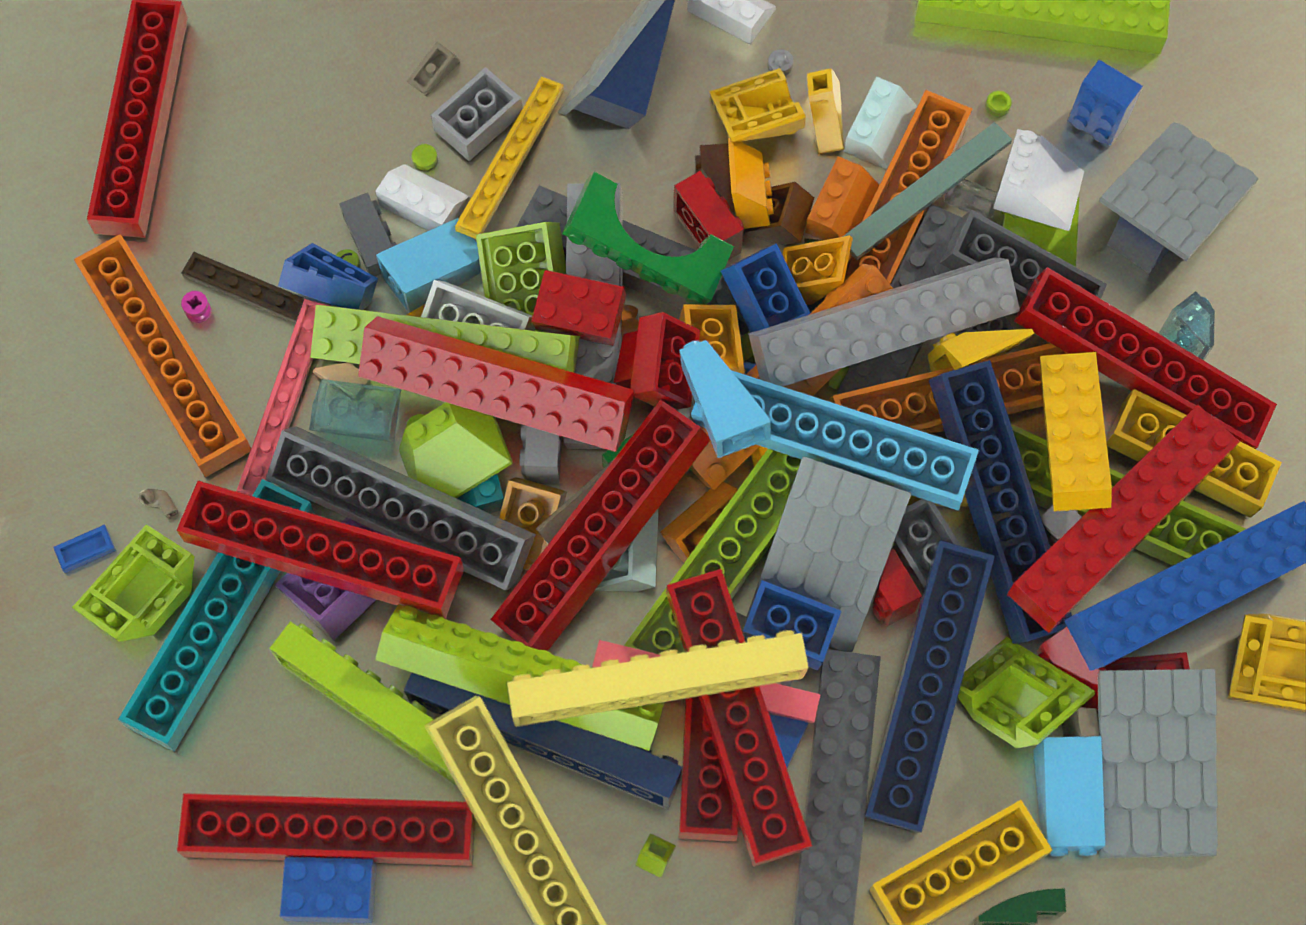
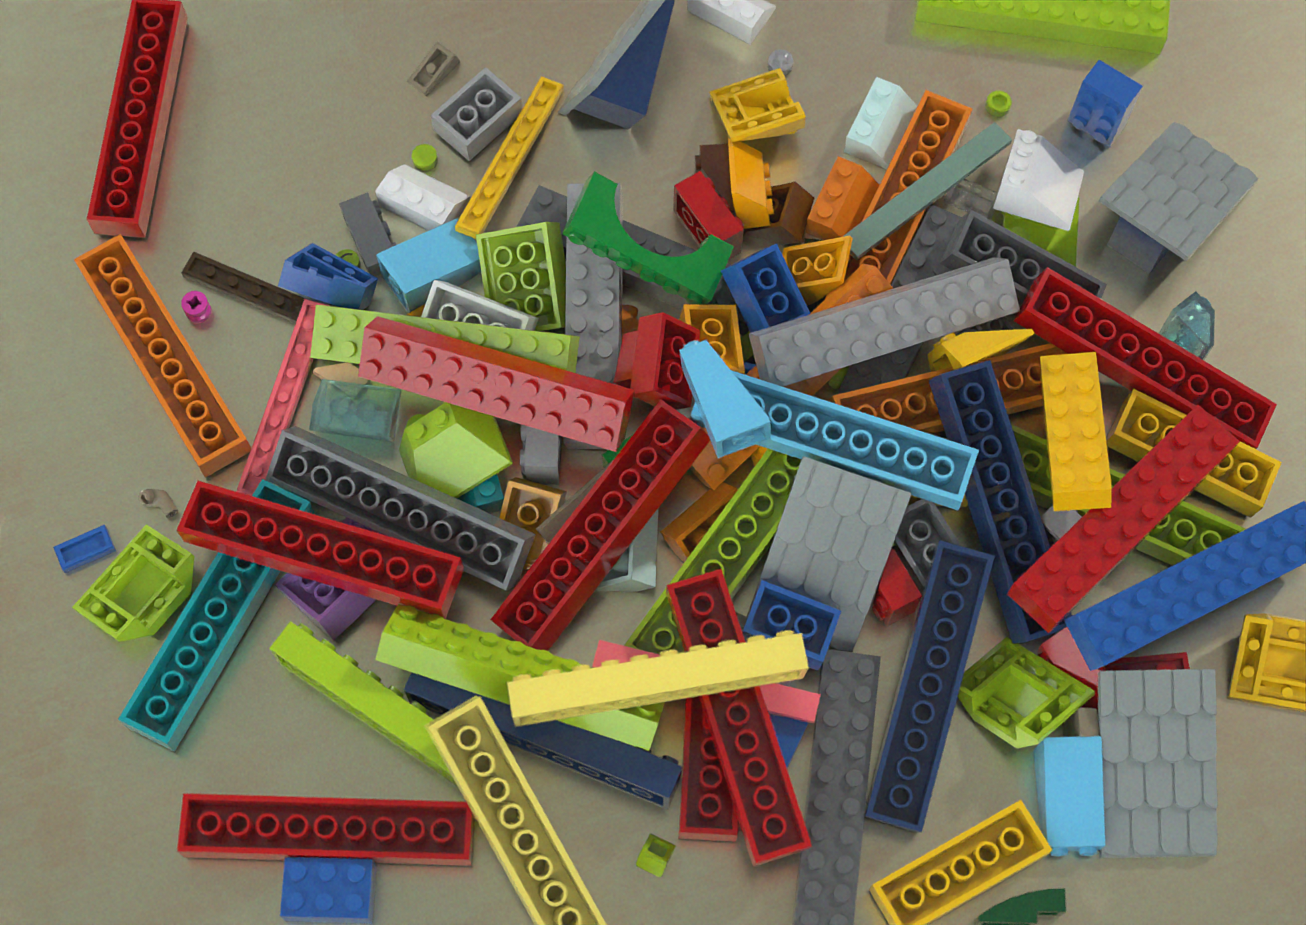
(579, 307): red brick -> none
(826, 110): yellow slope -> none

